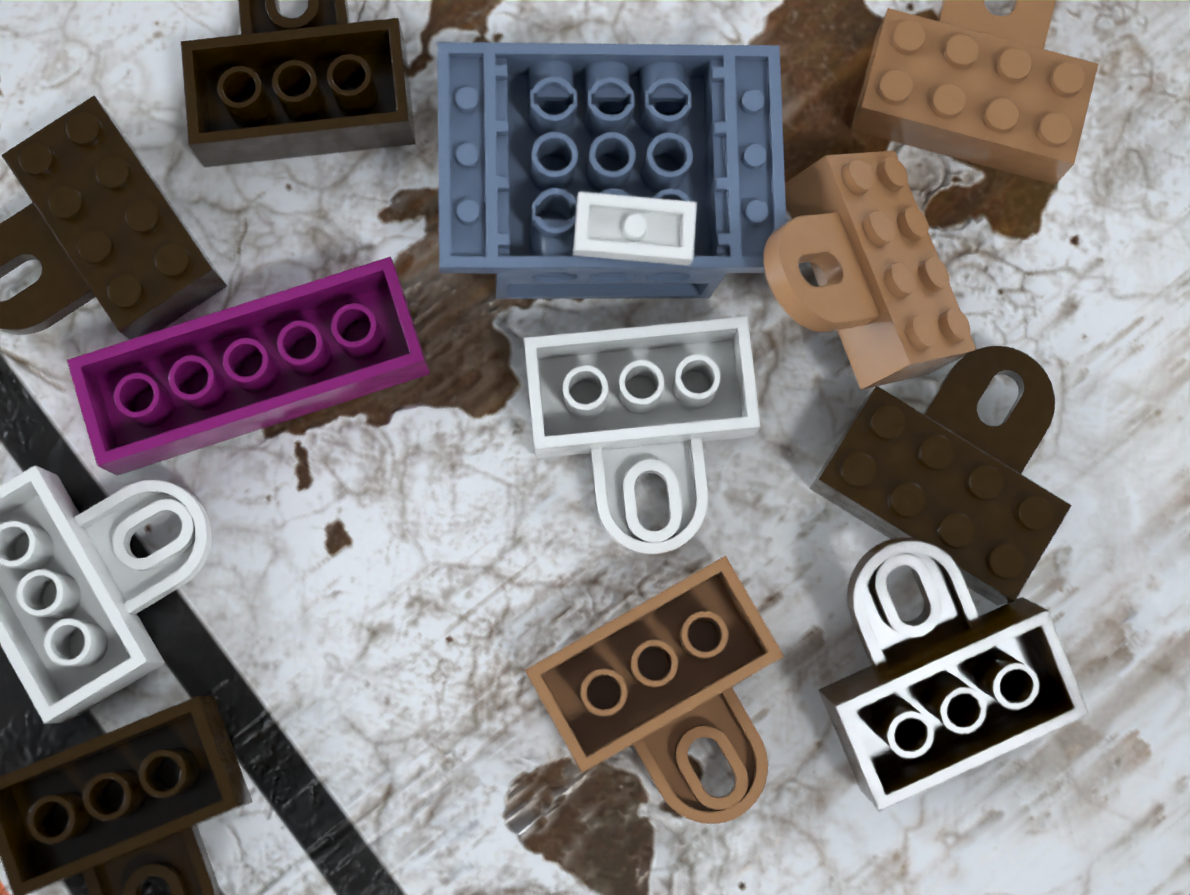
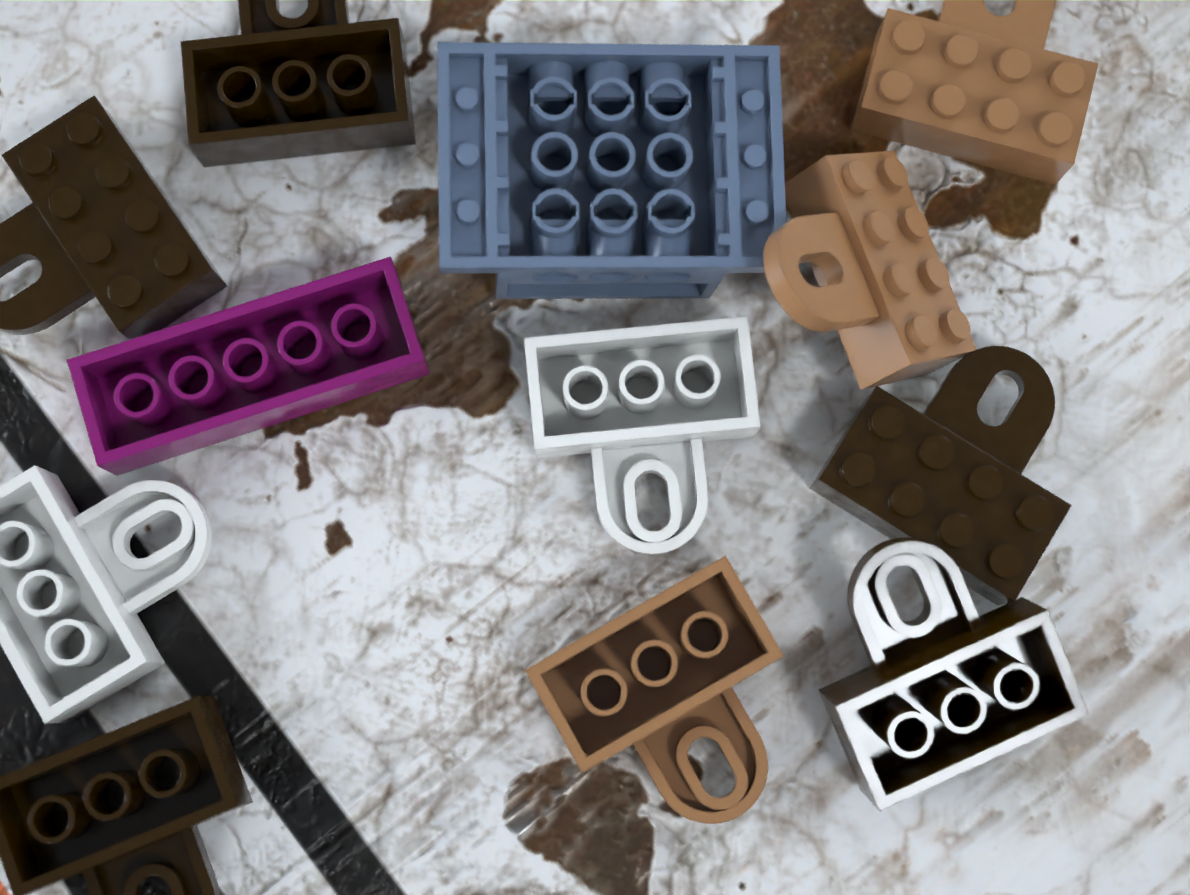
(634, 228): white plate -> none

